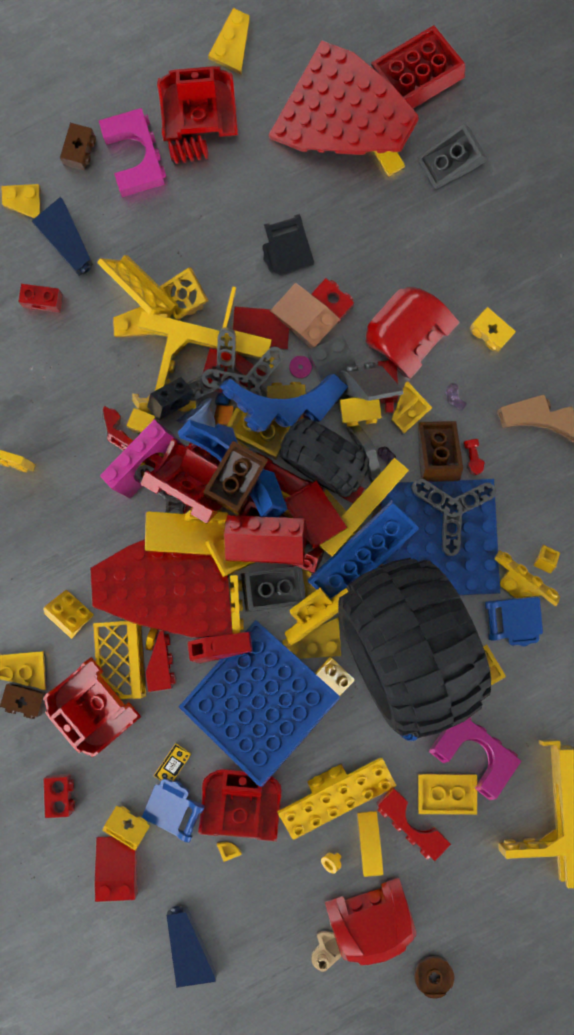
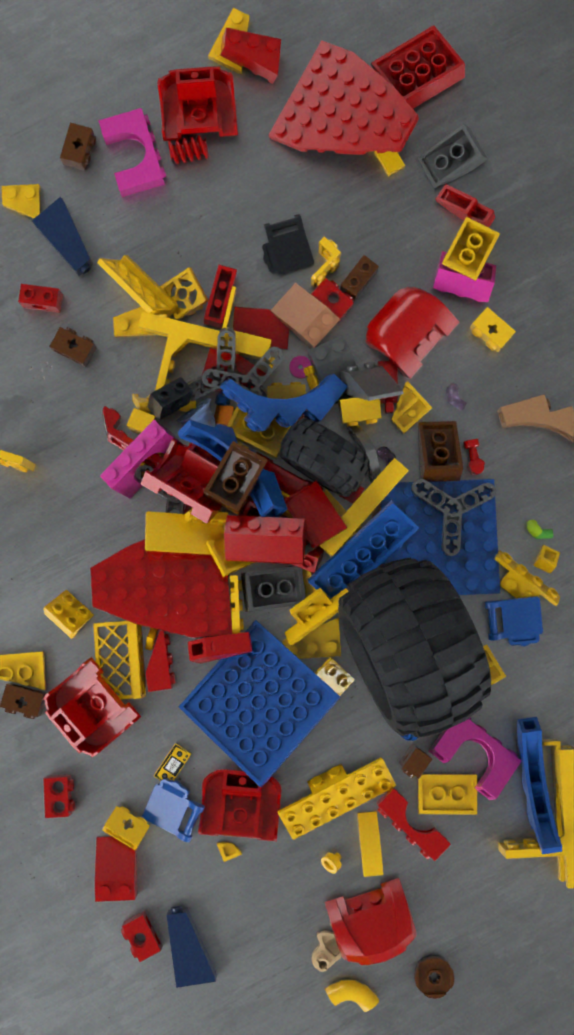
(66, 337): none -> reddish brown brick
(141, 924): none -> red brick
(220, 296): none -> red brick
(252, 51): none -> red wedge
(312, 378): none -> yellow axle
(331, 254): none -> yellow bracket
(352, 991): none -> yellow cylinder
(359, 277): none -> reddish brown brick
(415, 762): none -> reddish brown brick
(454, 282): none -> dark pink slope
(465, 206): none -> red slope
(471, 248): none -> yellow slope
(535, 785): none -> blue arch
(537, 532): none -> arm

